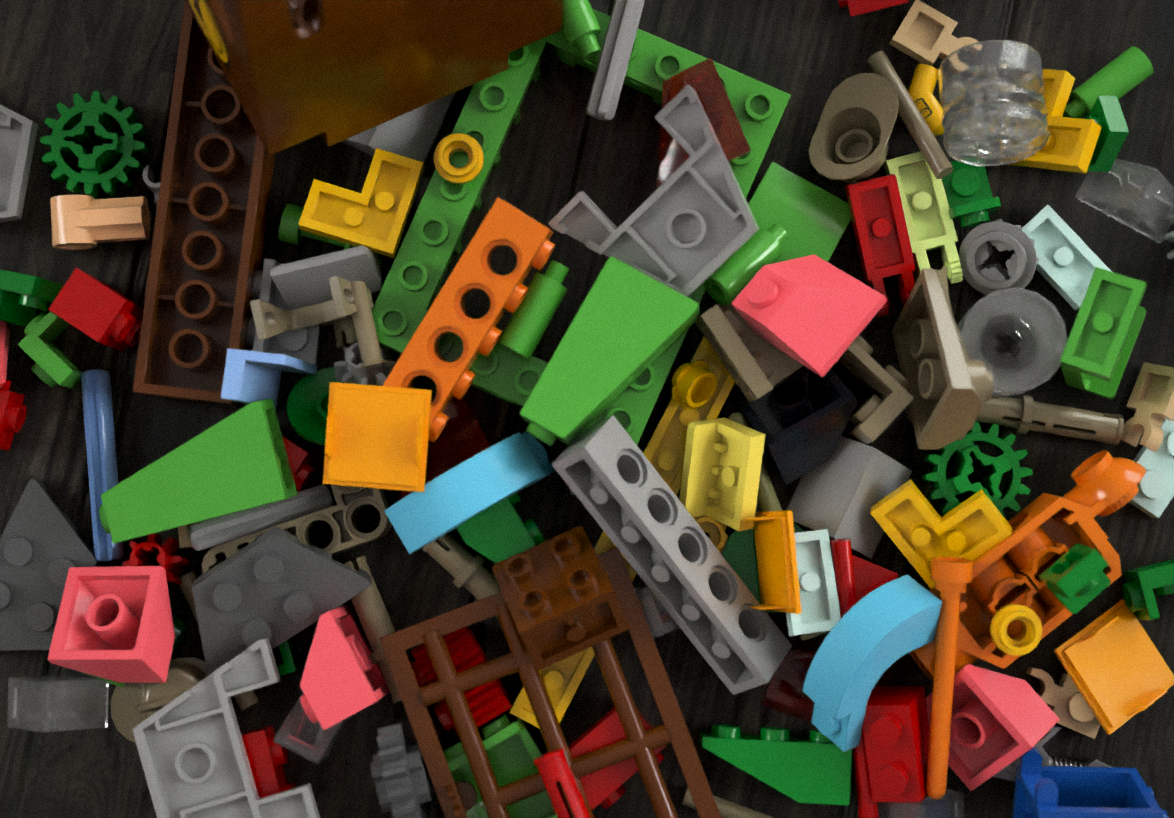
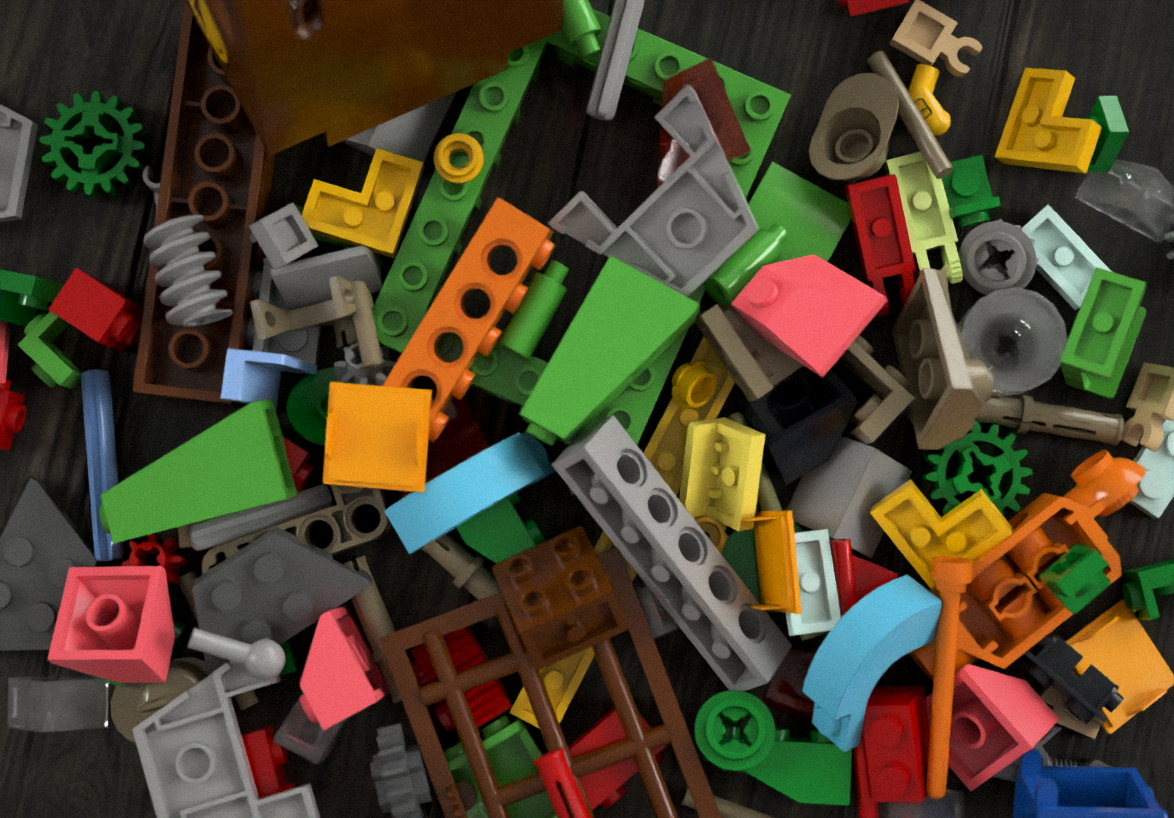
(84, 221): light nougat piece -> none
(184, 272): none -> light grey piece
(262, 658): none -> light grey bar
(282, 236): none -> light grey tile
(734, 707): none -> green gear
(993, 103): clear wheel -> none
(1030, 634): yellow plate -> none
(1084, 694): none -> black hinge
(1112, 80): bright green cylinder -> none

